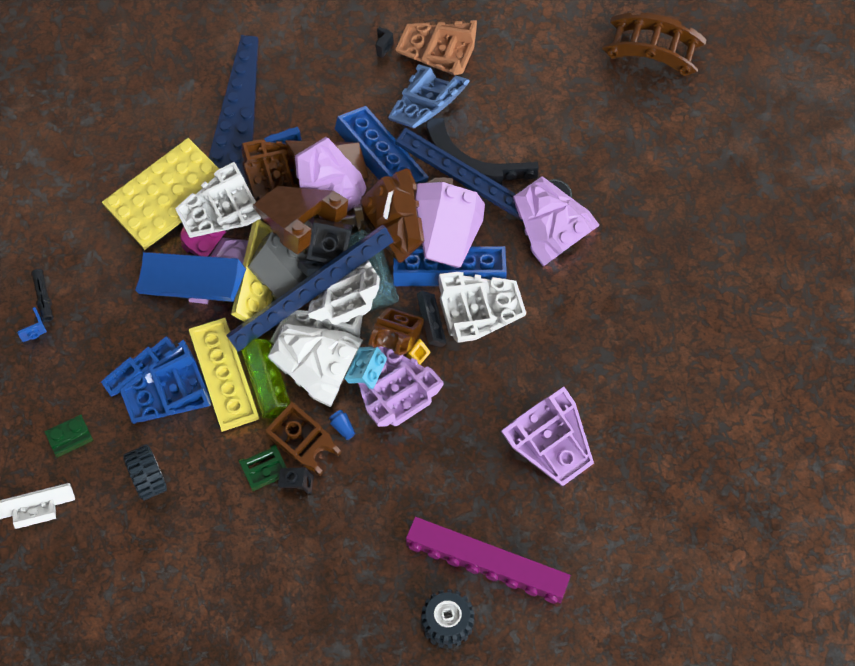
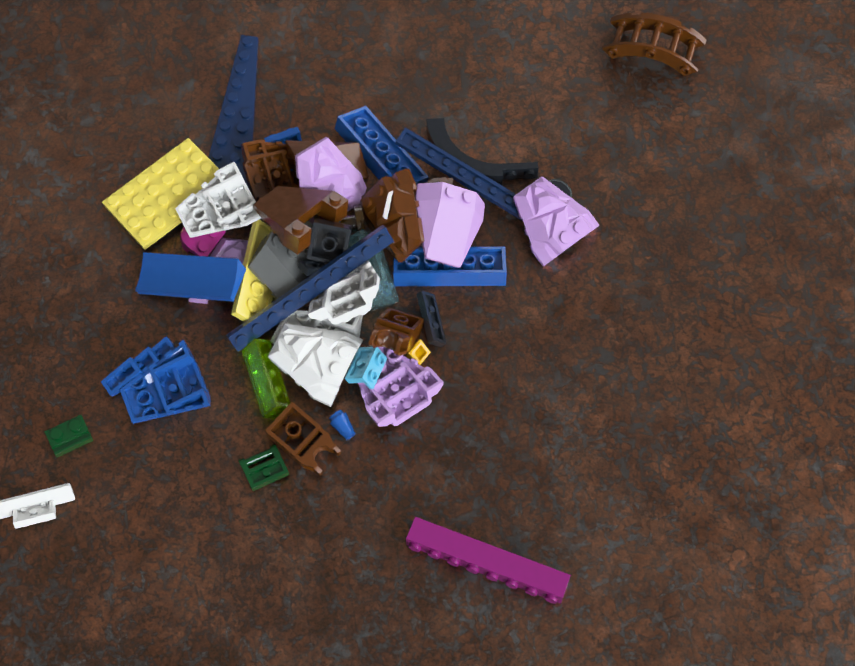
(32, 331): blue bracket -> none
(43, 301): black pin -> none
(145, 472): black wheel -> none
(223, 375): light yellow plate -> none
(296, 478): black bracket -> none
(384, 42): black bracket -> none
(425, 97): medium blue wedge -> none
(439, 45): nougat wedge -> none
(447, 618): black wheel -> none
(478, 305): white wedge -> none
(552, 437): lavender wedge -> none

